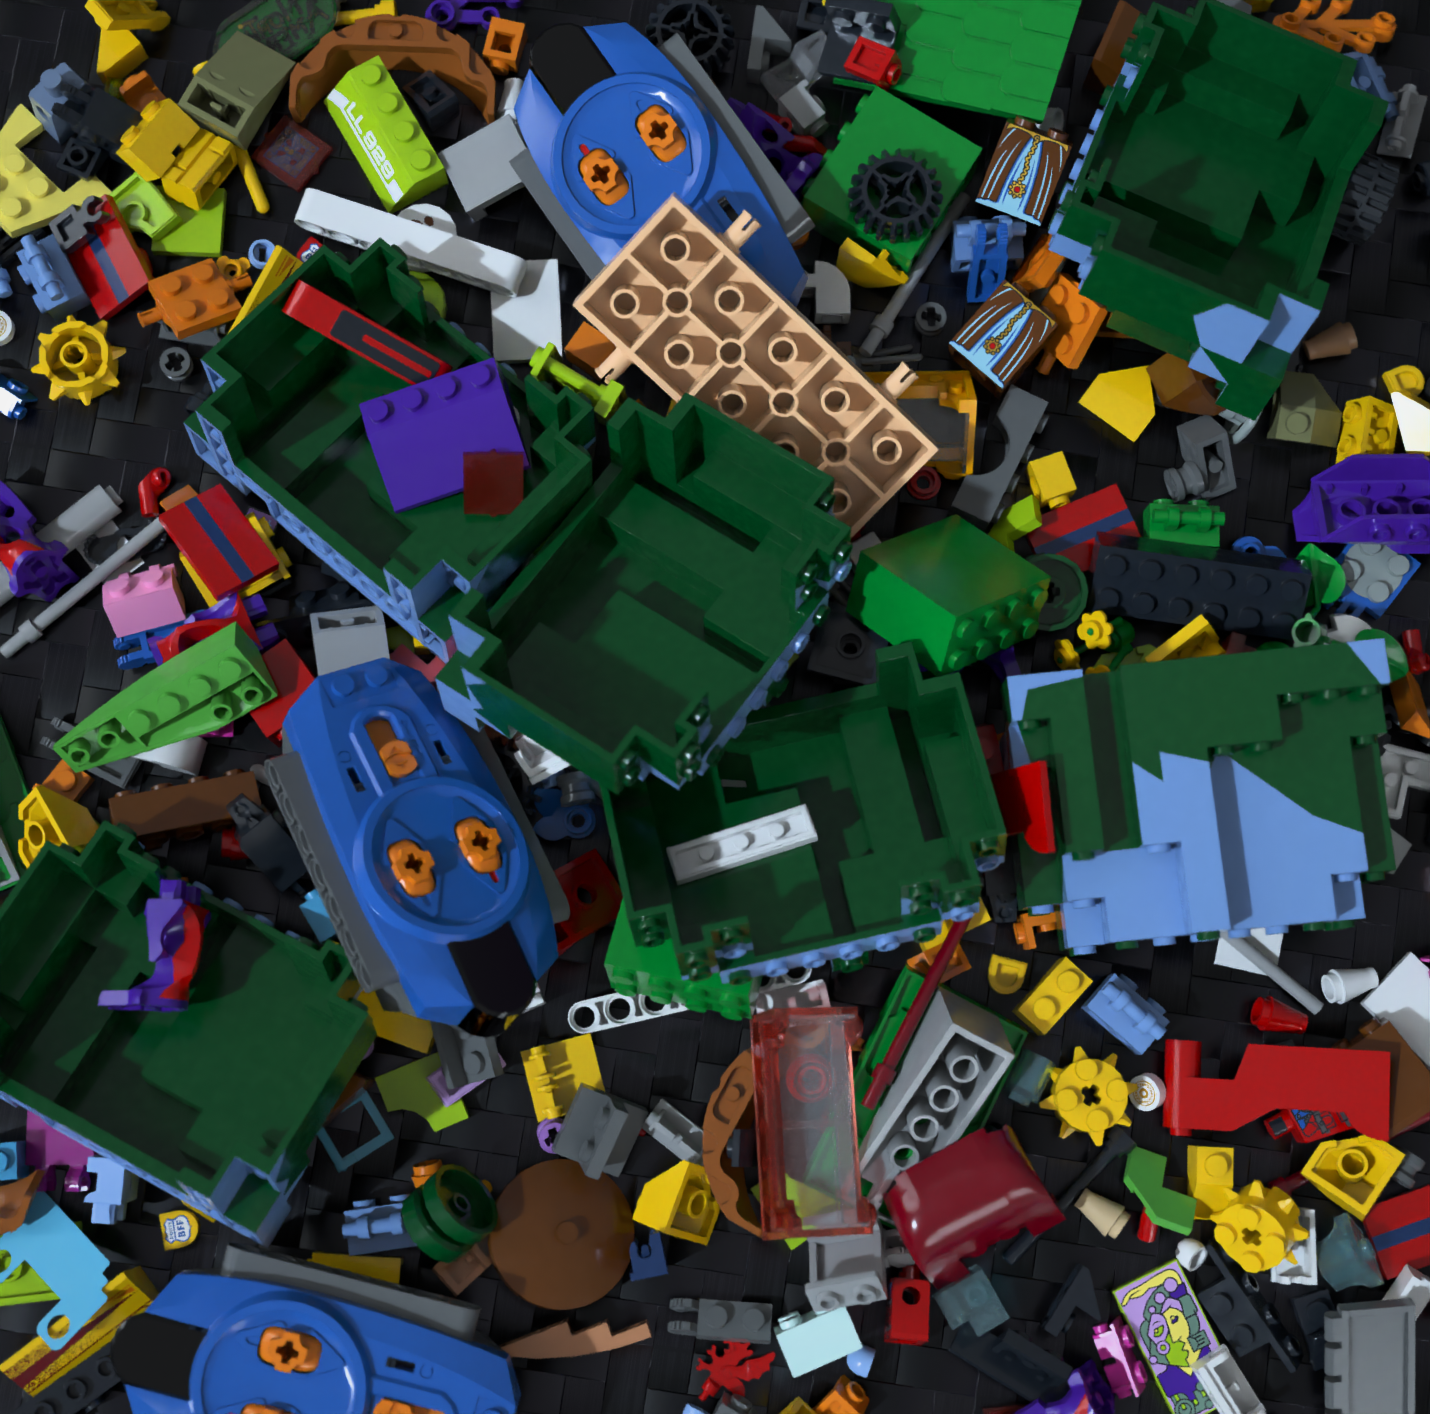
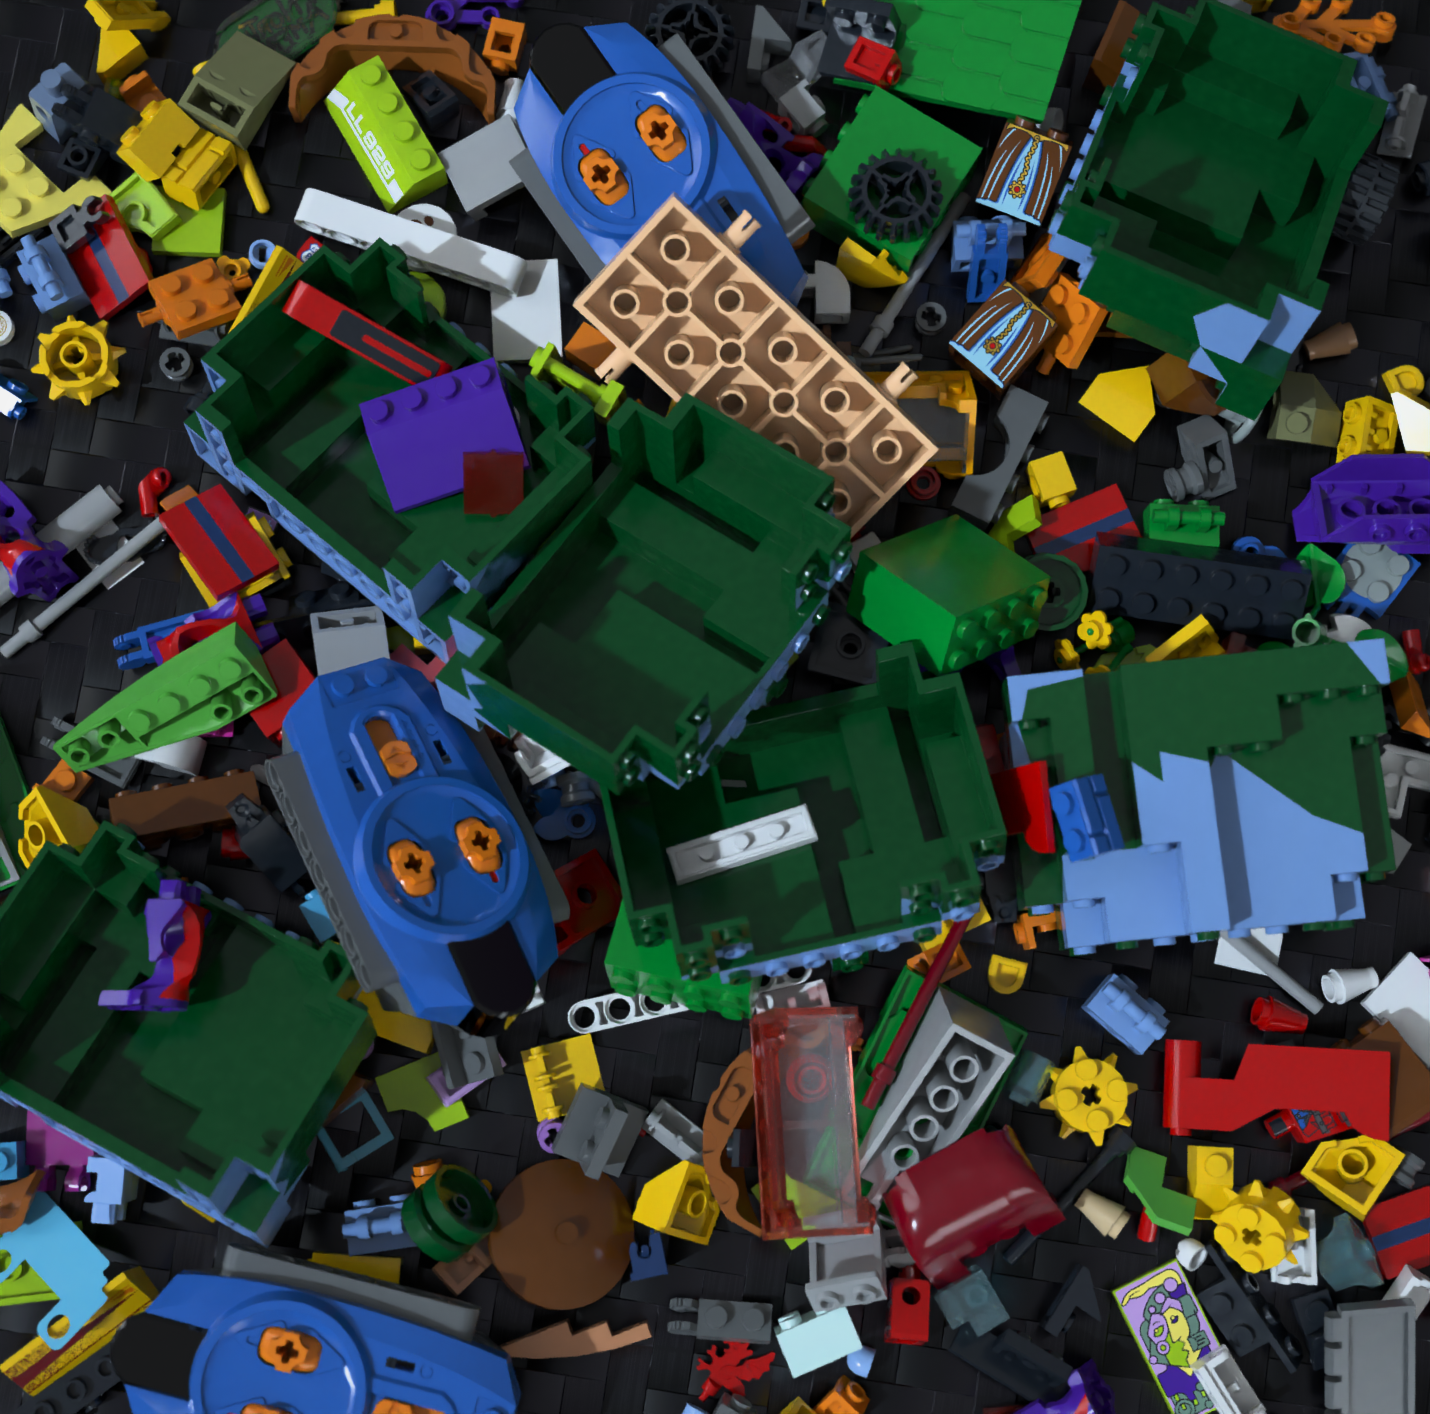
(144, 600): bright pink brick -> none
(179, 1228): tile -> none
(291, 153): clear red piece -> none
(1052, 996): yellow brick -> none
(1086, 818): none -> blue brick
(1118, 1343): dark pink hinge -> none
(1150, 1092): white tile -> none

